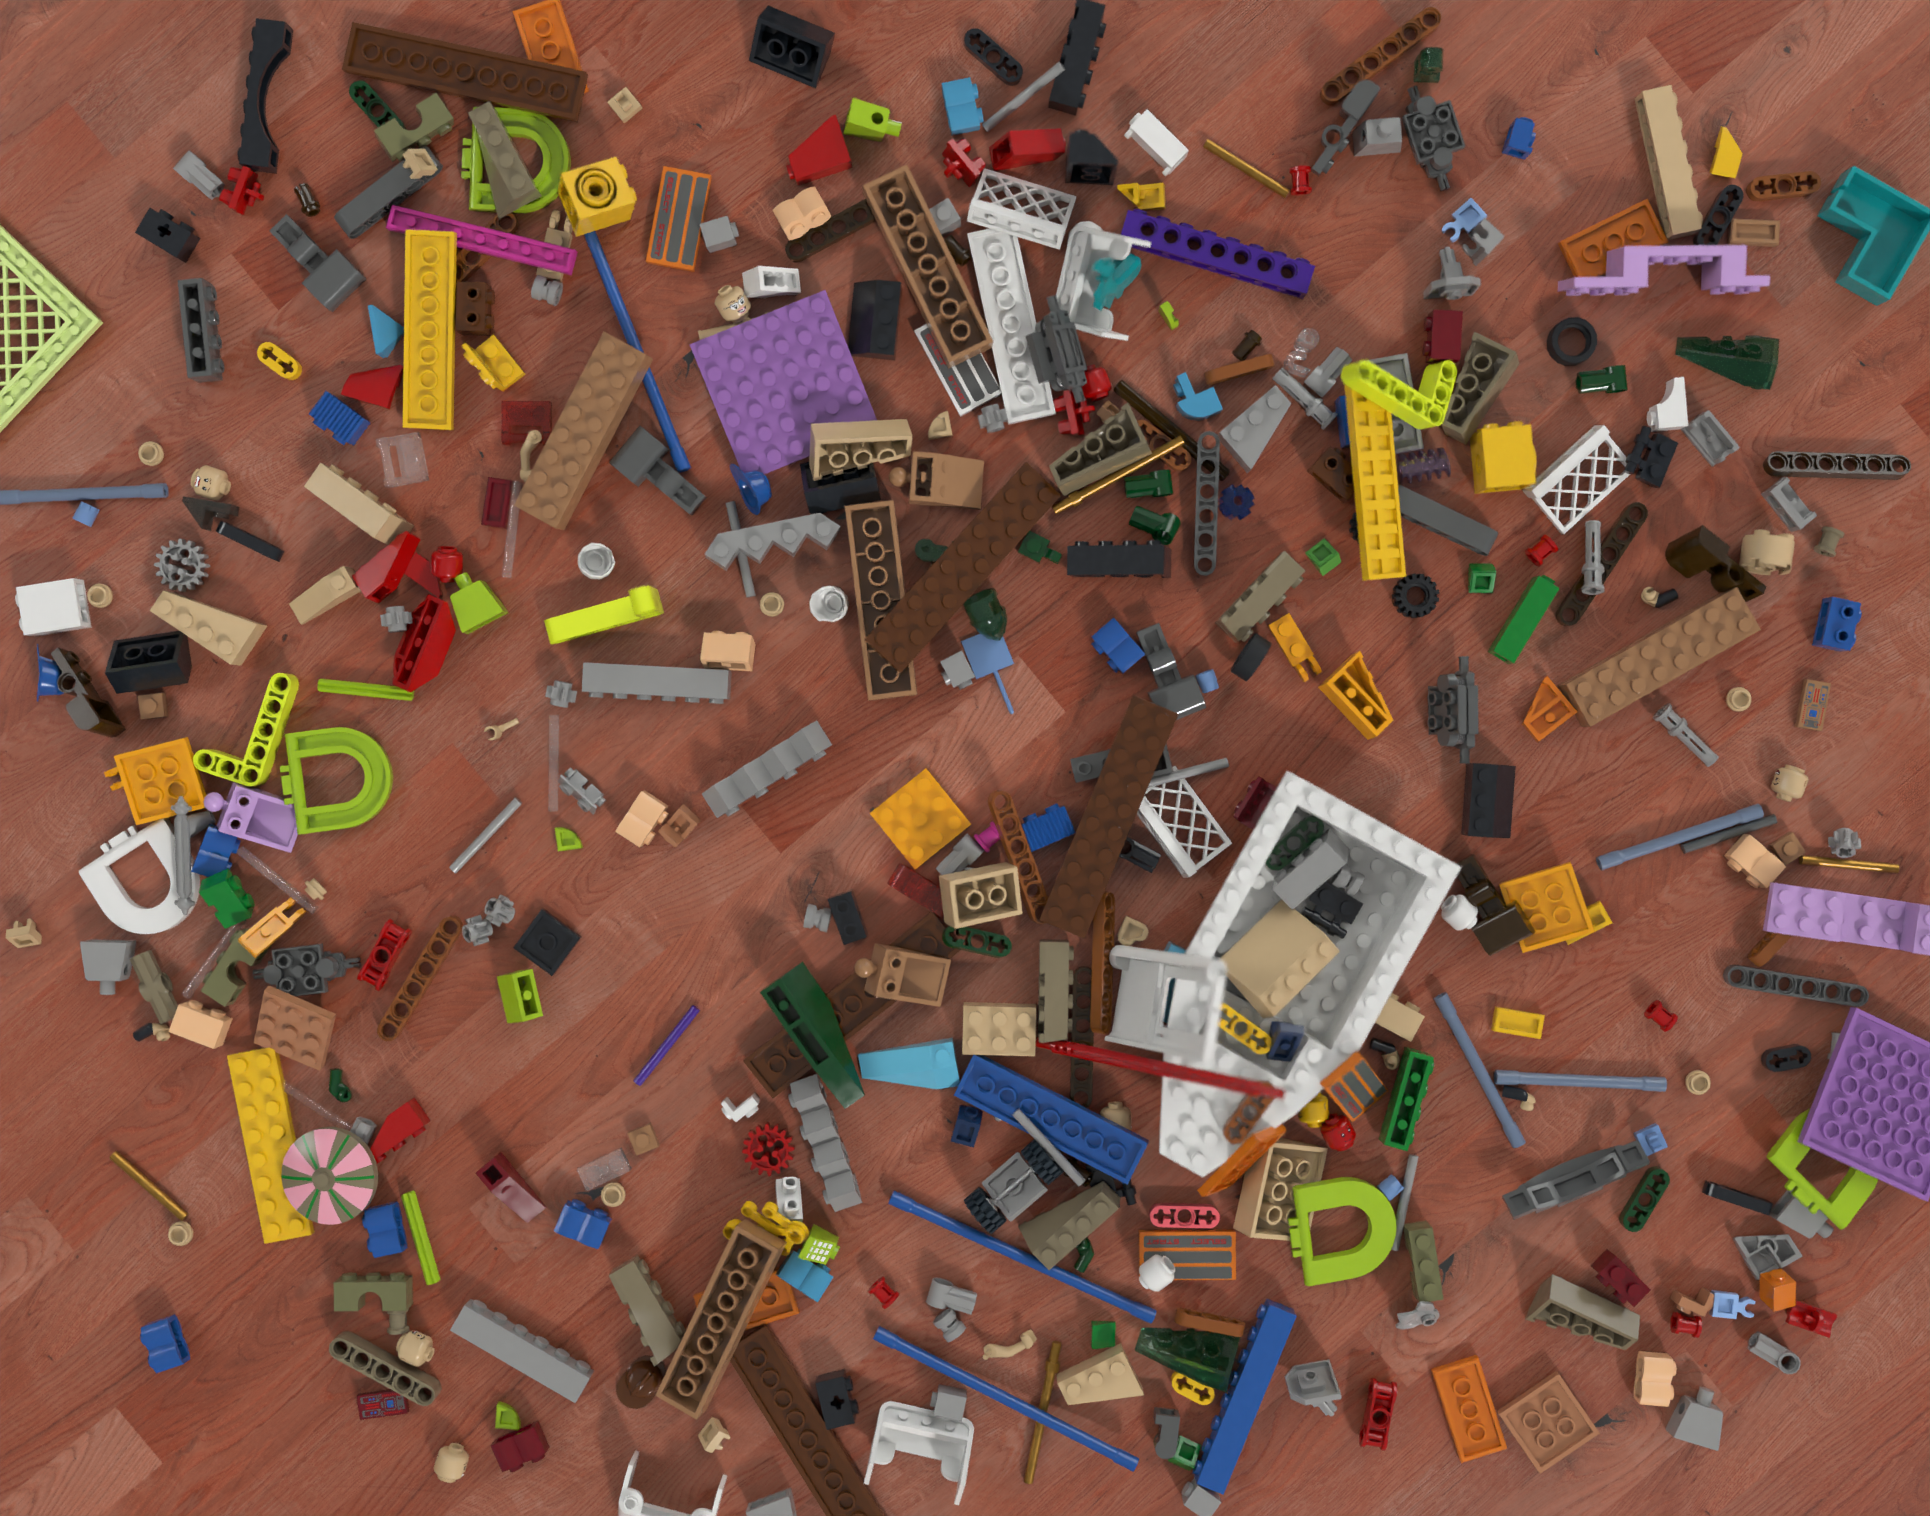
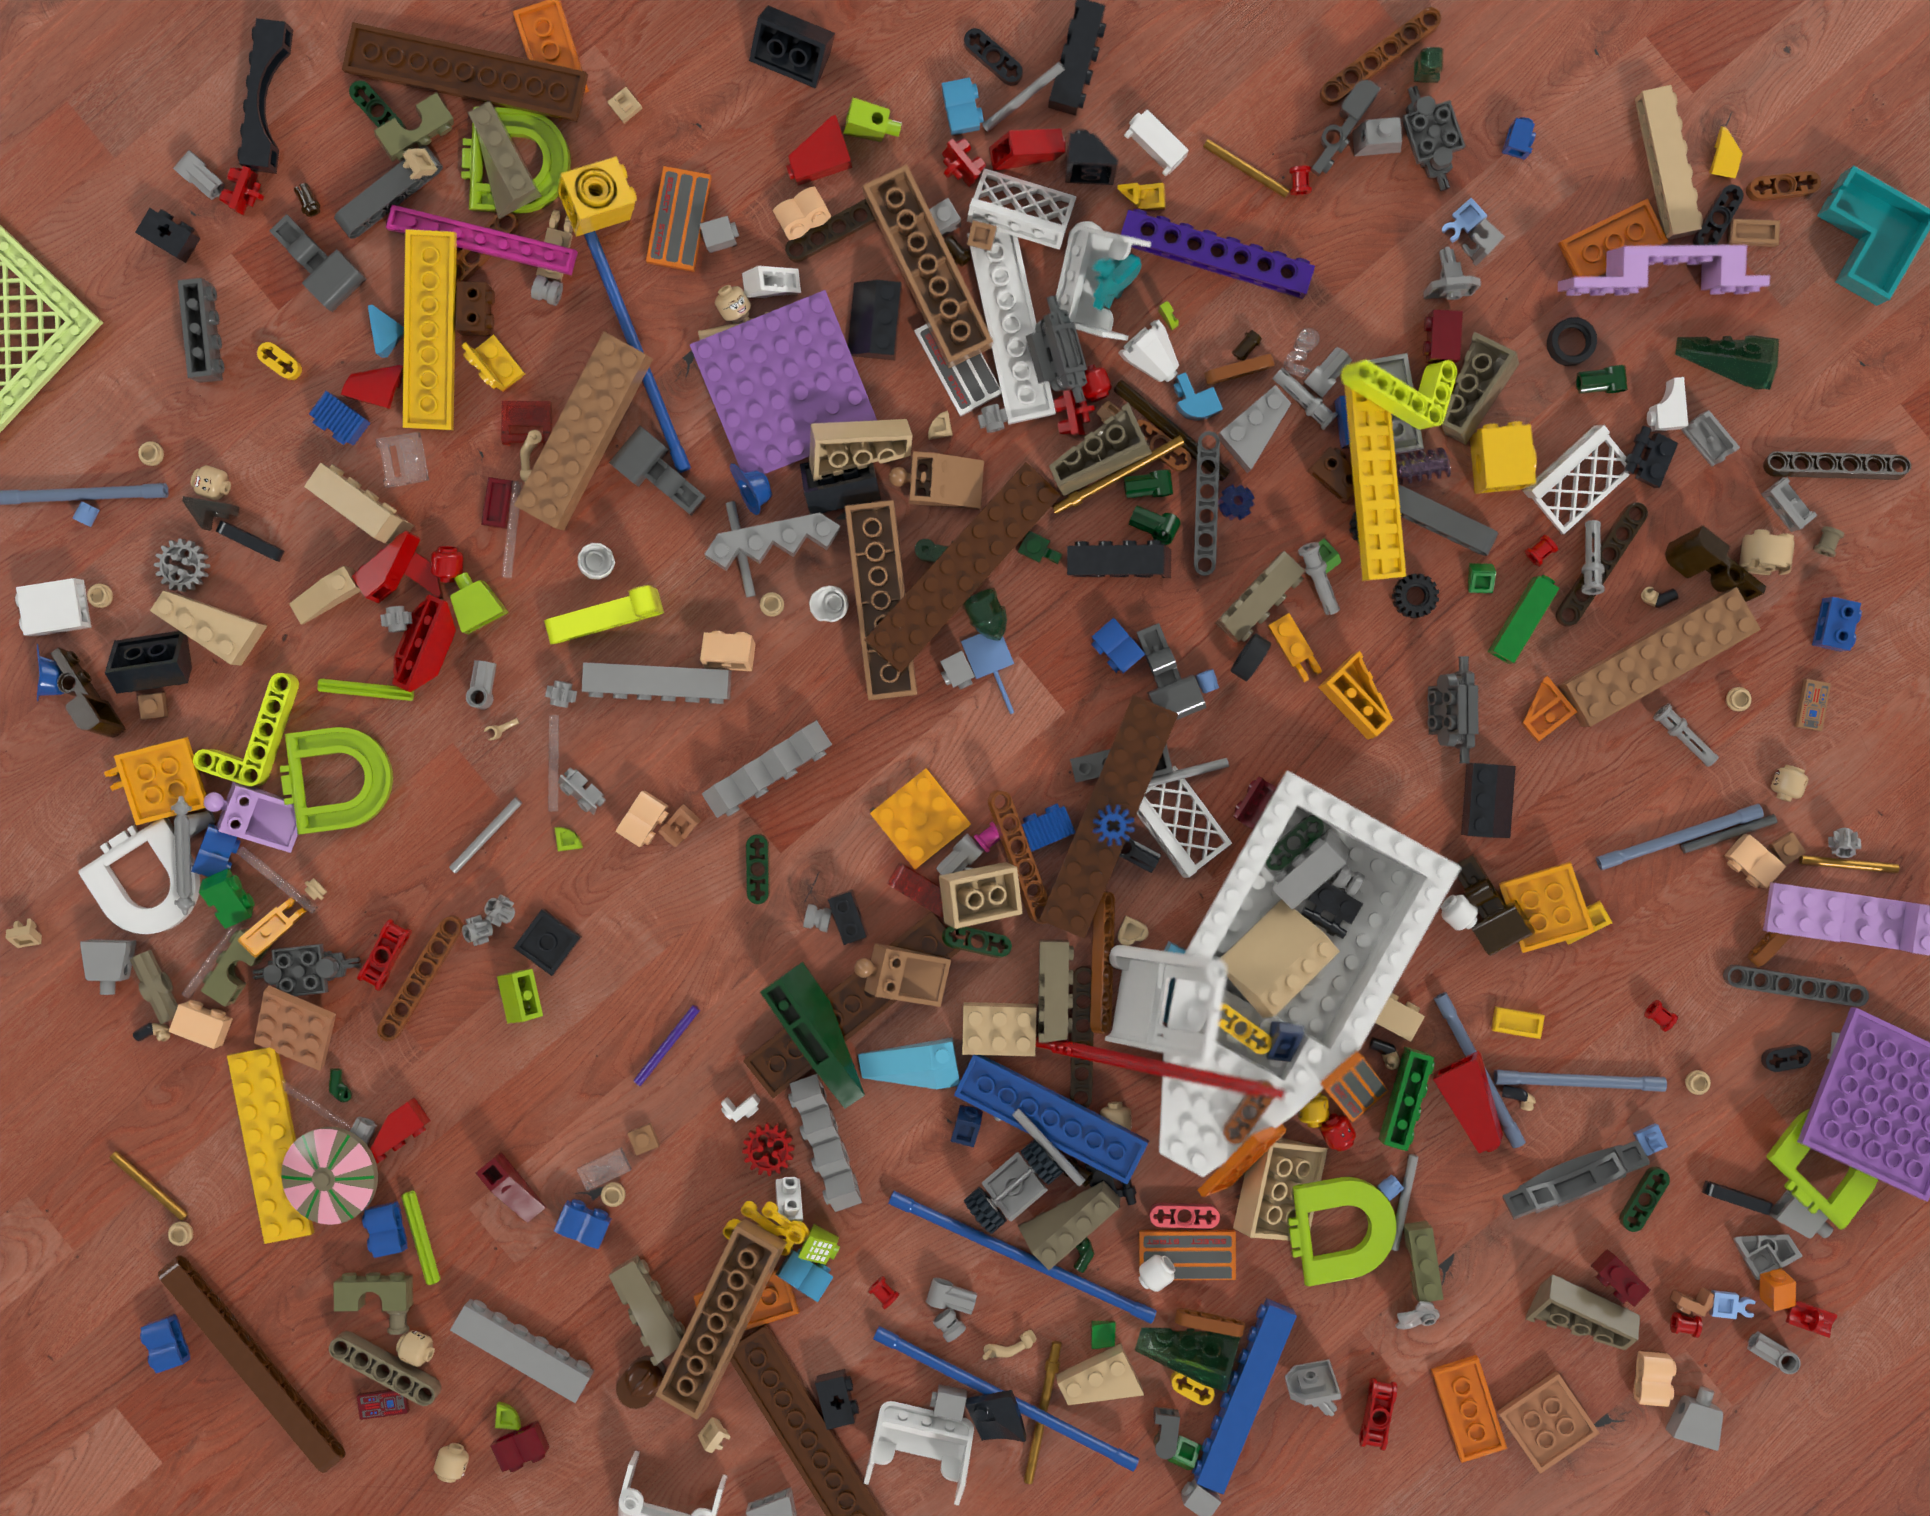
(251, 1363): none -> reddish brown beam
(481, 681): none -> light grey piece
(766, 875): none -> dark green beam
(982, 235): none -> medium nougat plate
(997, 1416): none -> black plate
(1114, 833): none -> blue gear
(1152, 353): none -> white cone
(1316, 569): none -> light grey pin
(1471, 1100): none -> red slope

